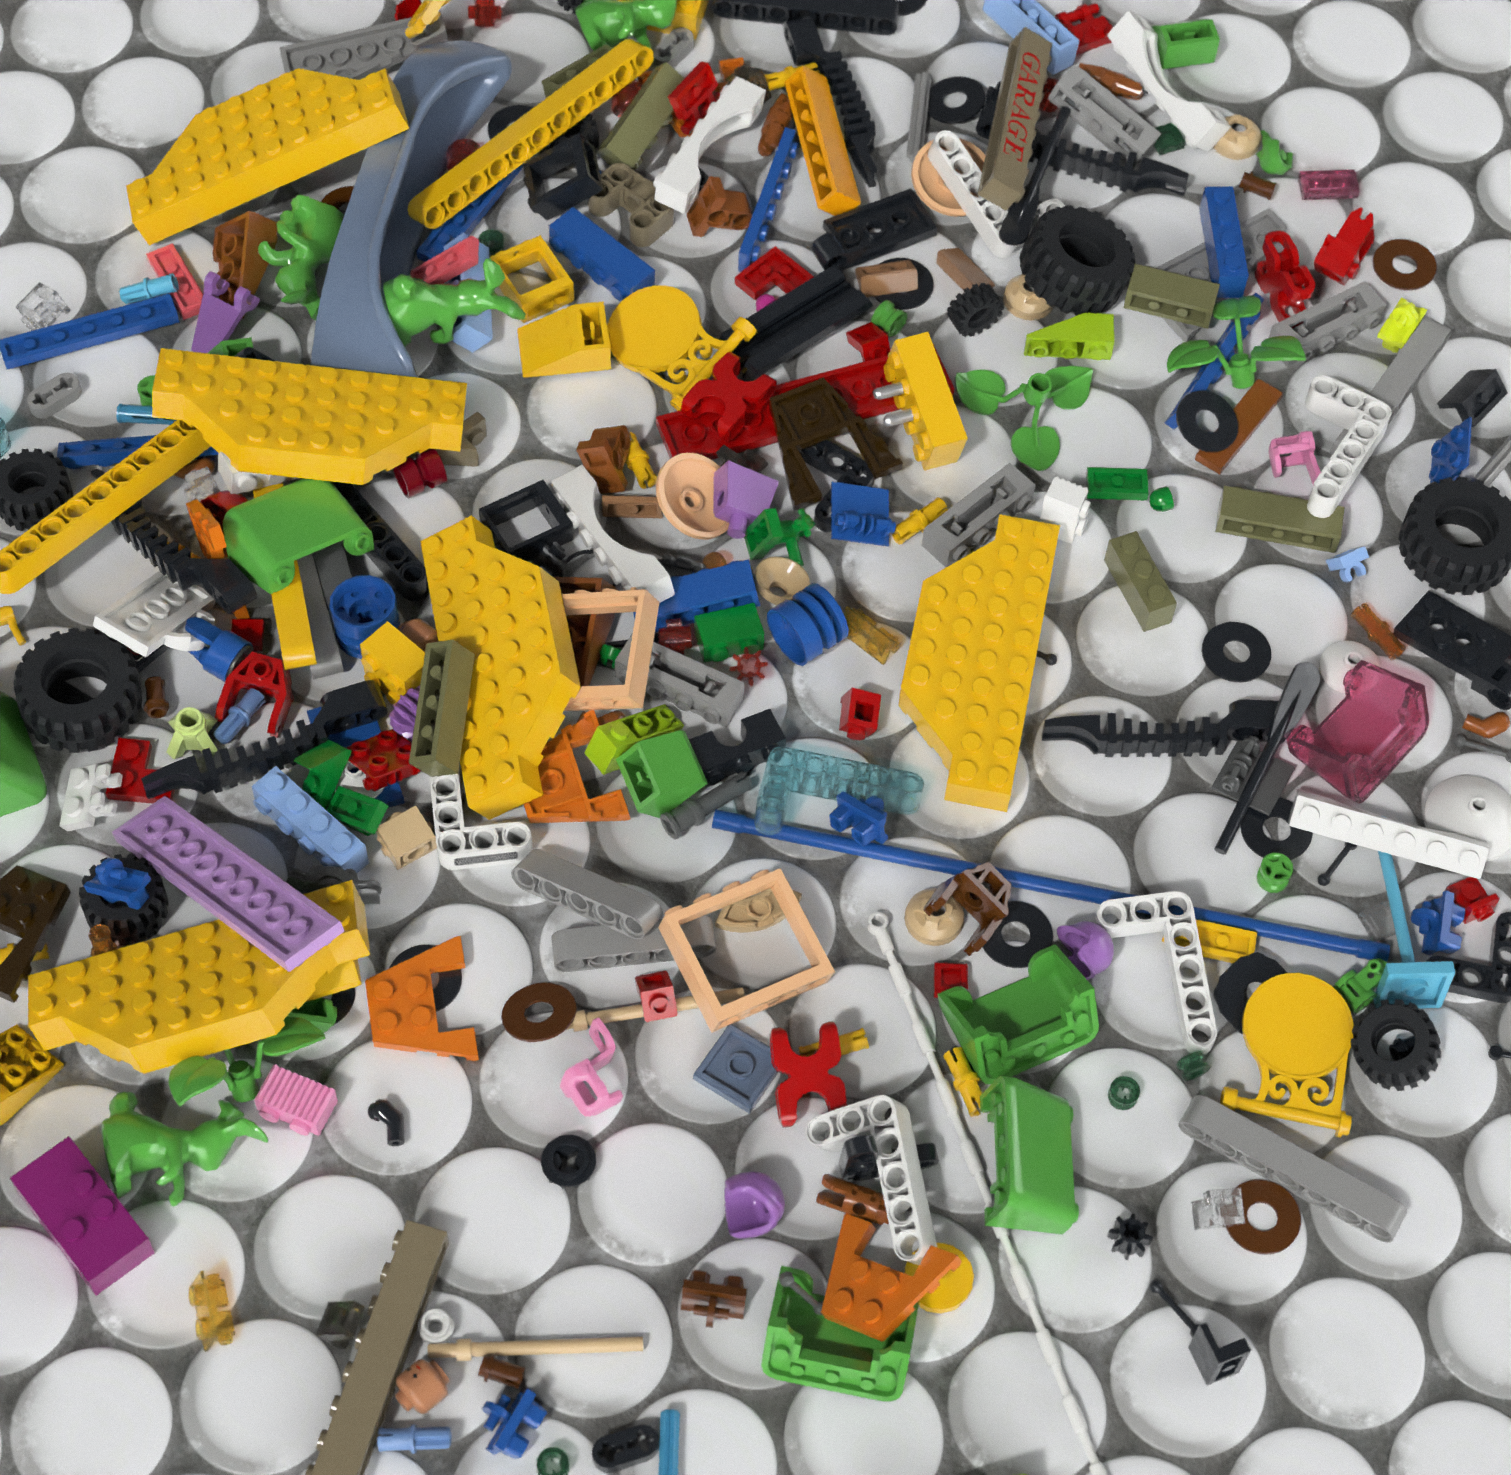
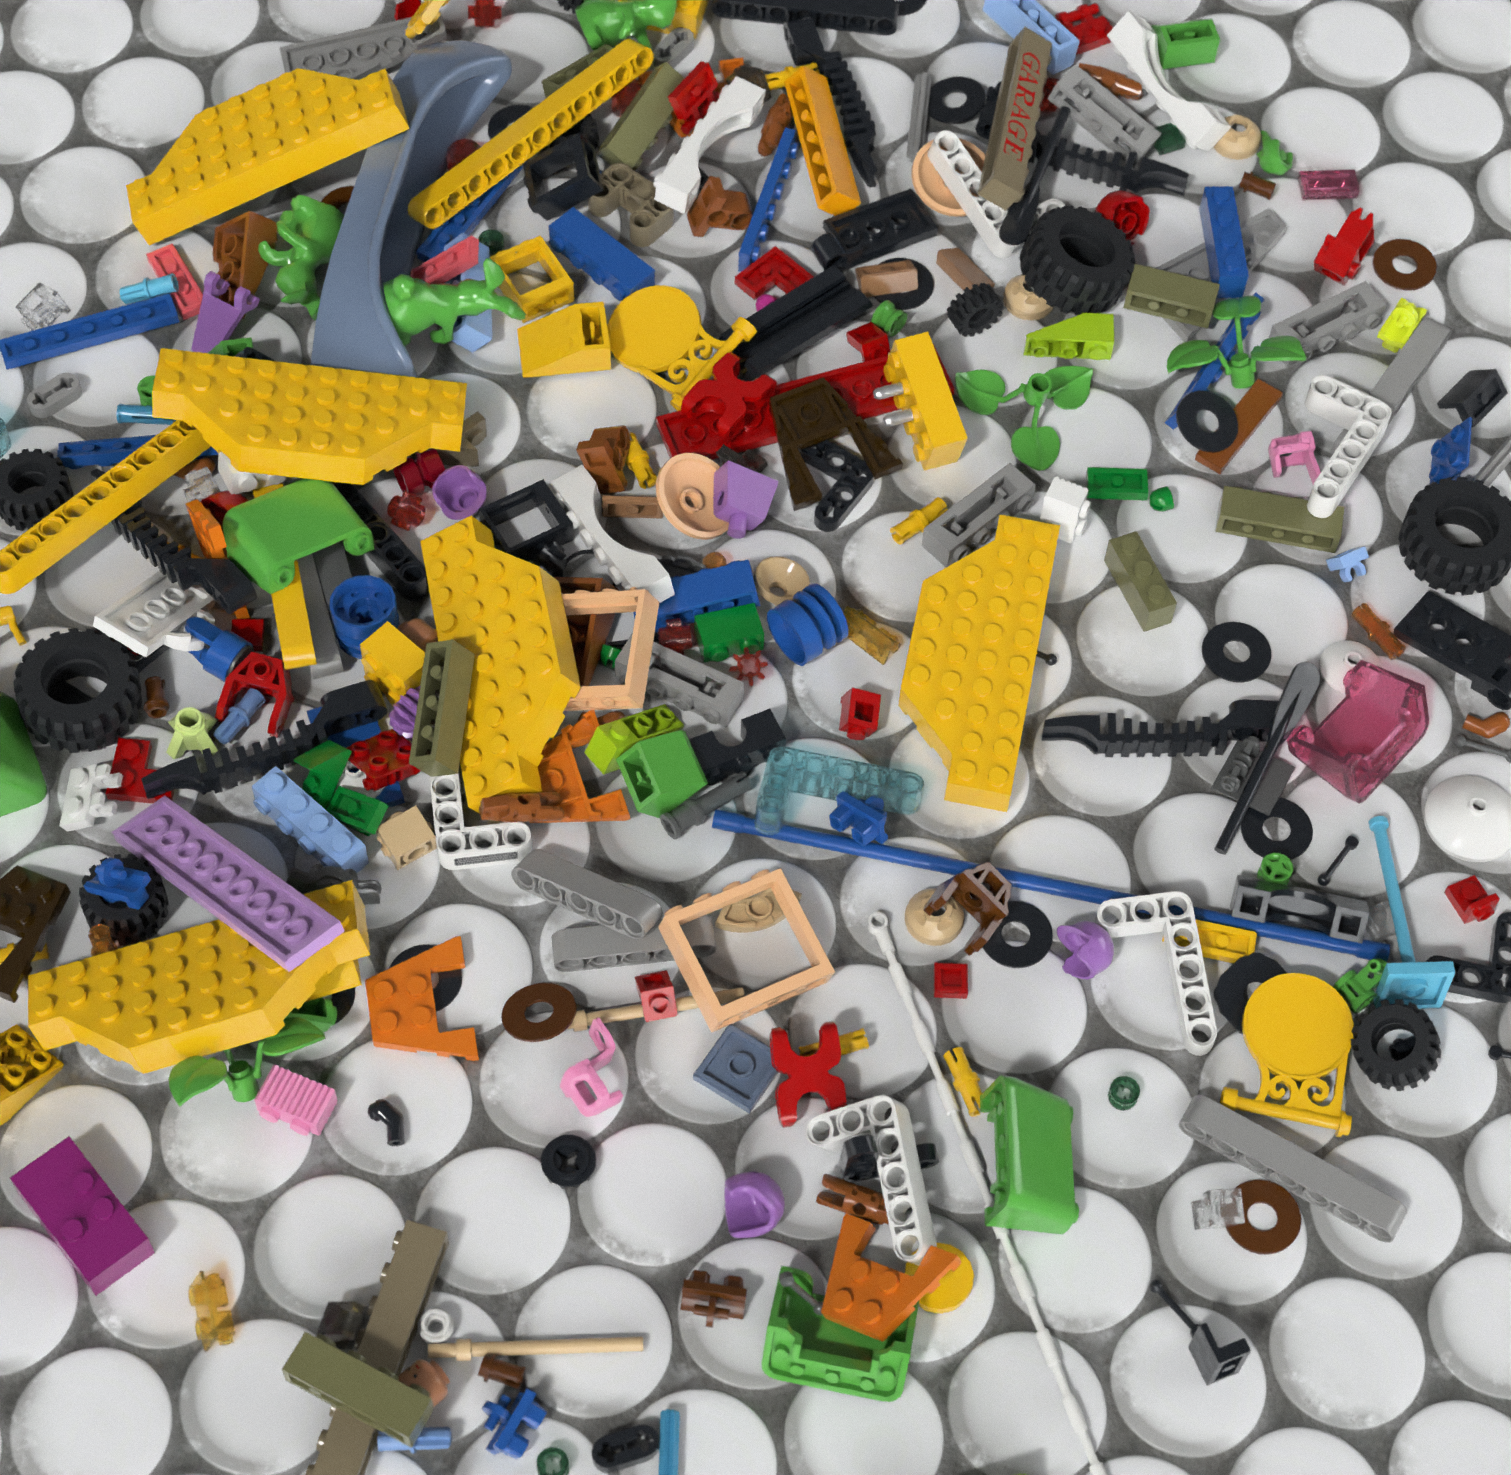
(141, 1144): bright green animal -> none
(358, 1388): none -> olive brick
(406, 511): none -> clear red gear
(459, 492): none -> medium lavender helmet
(522, 807): none -> dark orange hinge
(770, 531): green piece -> none
(860, 514): blue hinge -> none
(1025, 1020): bright green windscreen -> none
(1126, 211): none -> red cylinder
(1129, 1245): black gear -> none
(1193, 1066): clear green bush -> none
(1283, 276): red piece -> none
(1329, 913): none -> black arch
(1397, 838): white arch -> none
(1435, 923): blue hips -> none

